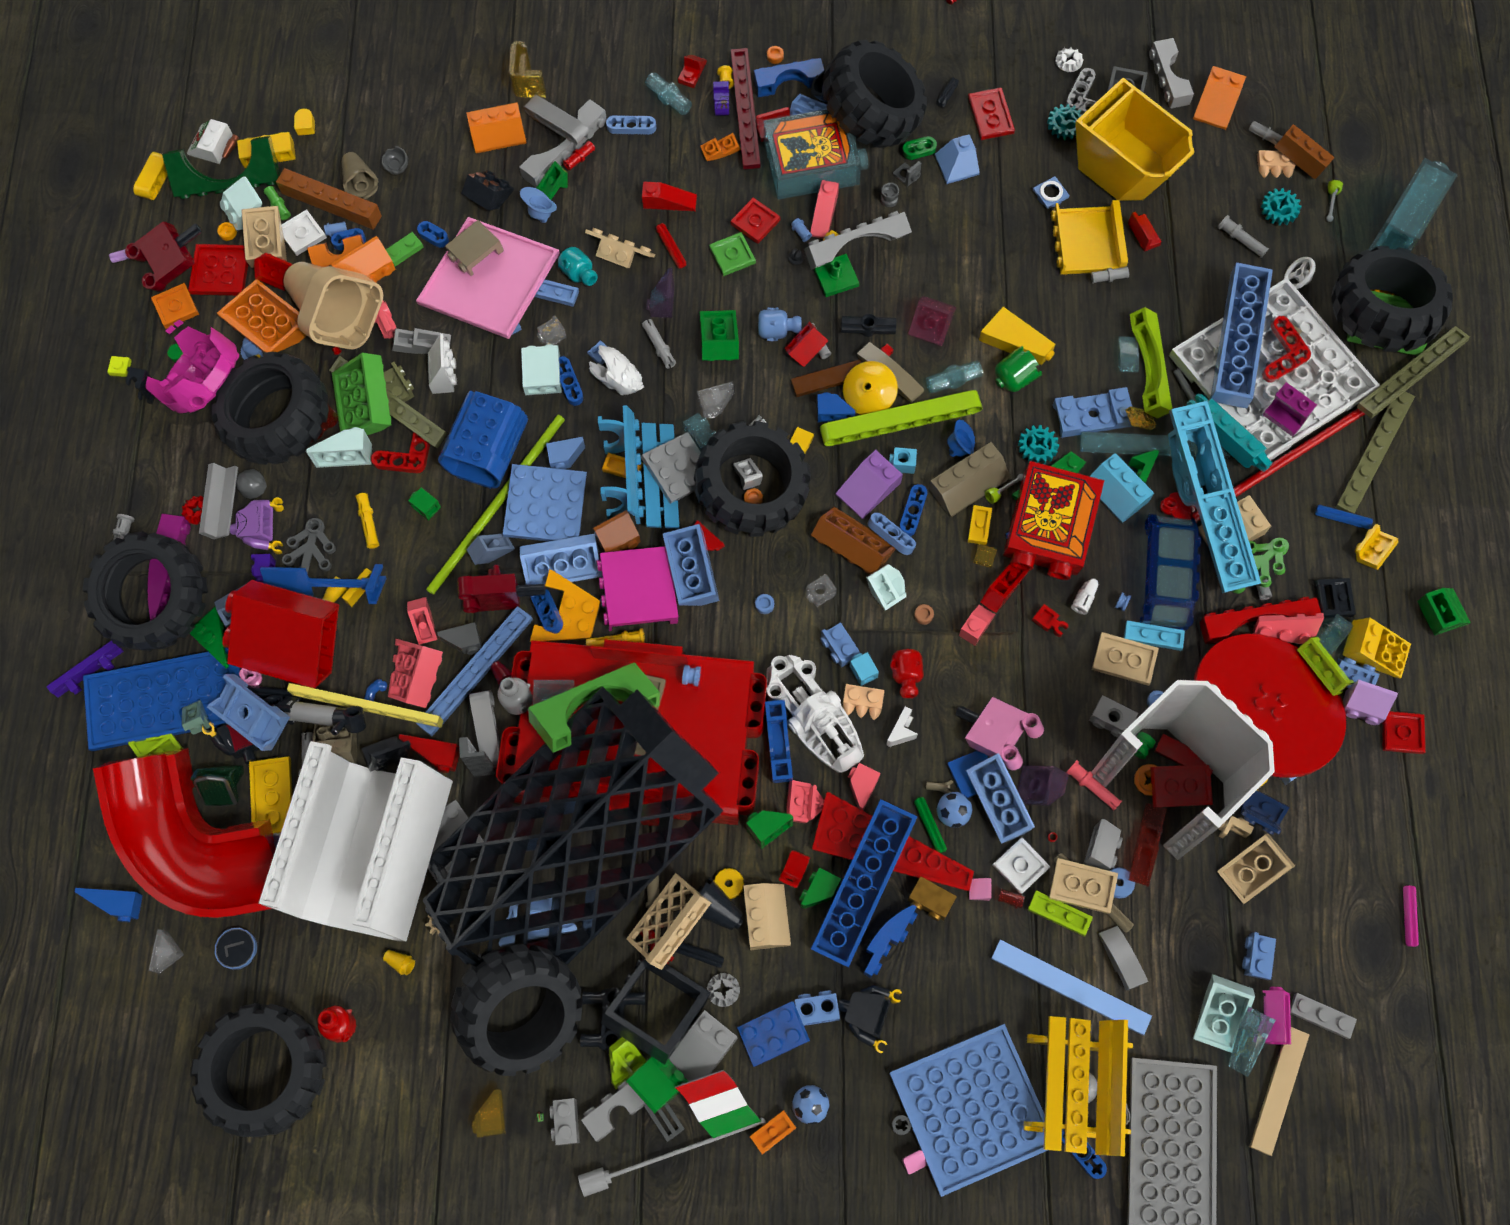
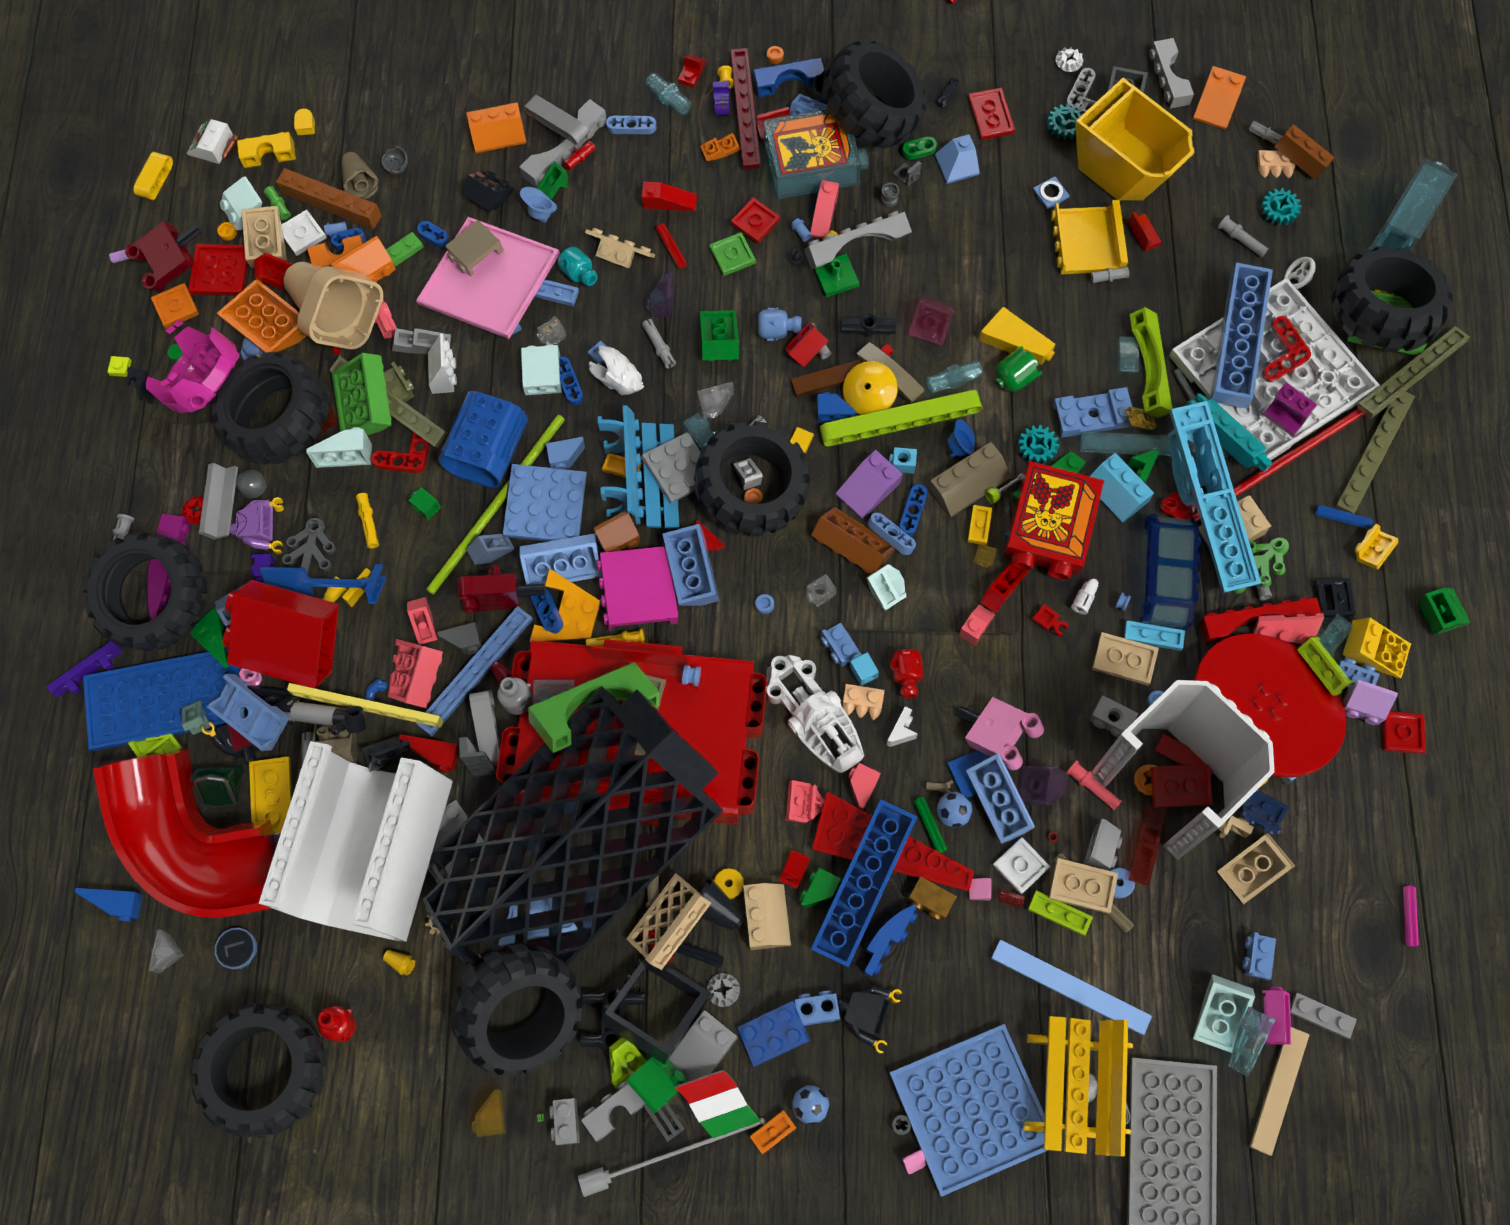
(187, 180): dark green arch -> none
(524, 81): clear yellow piece -> none
(767, 826): green slope -> none
(778, 741): blue arch -> none
(924, 614): nougat tile -> none
(1088, 1167): blue beam -> none
(1123, 958): light grey slope -> none
(1148, 743): green wheel -> none
(1334, 188): hinge -> none

